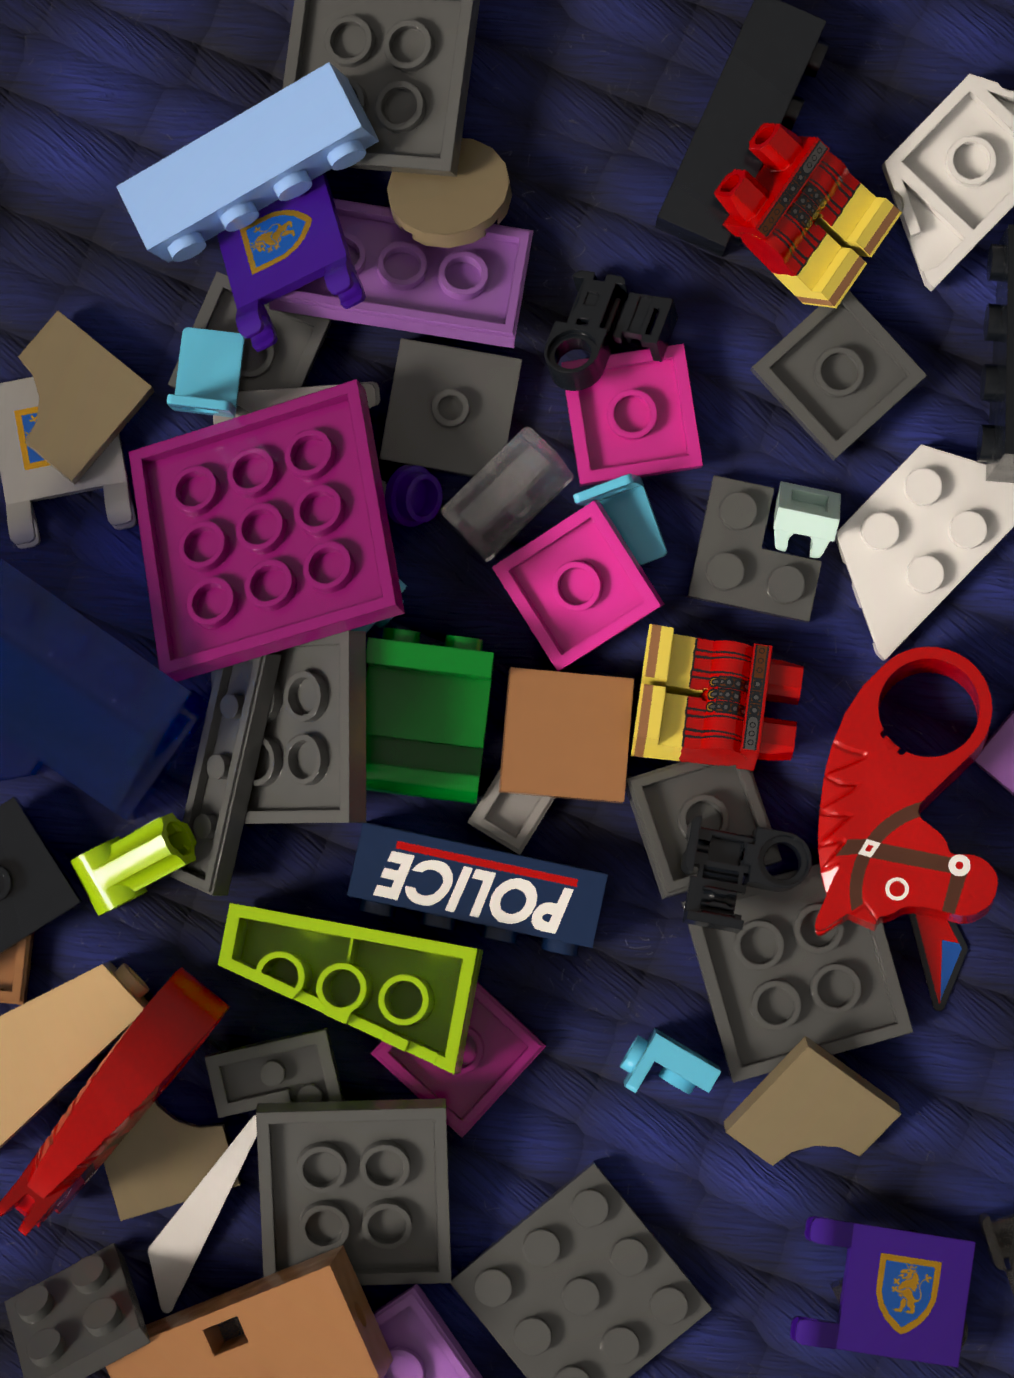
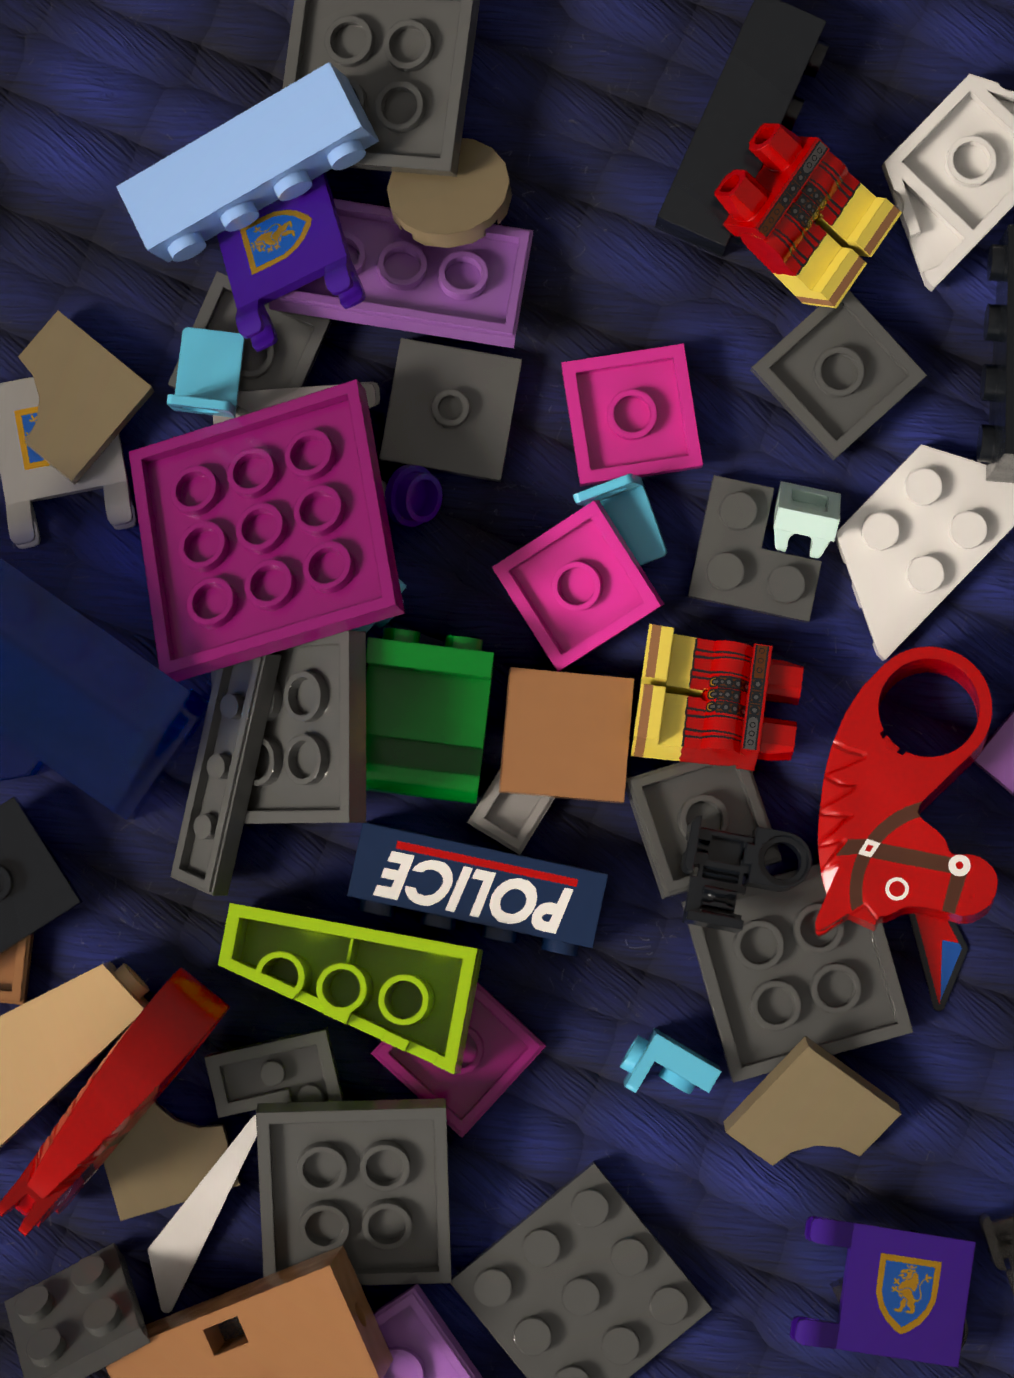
(126, 866): lime piece -> none
(507, 493): clear slope -> none
(608, 314): black piece -> none

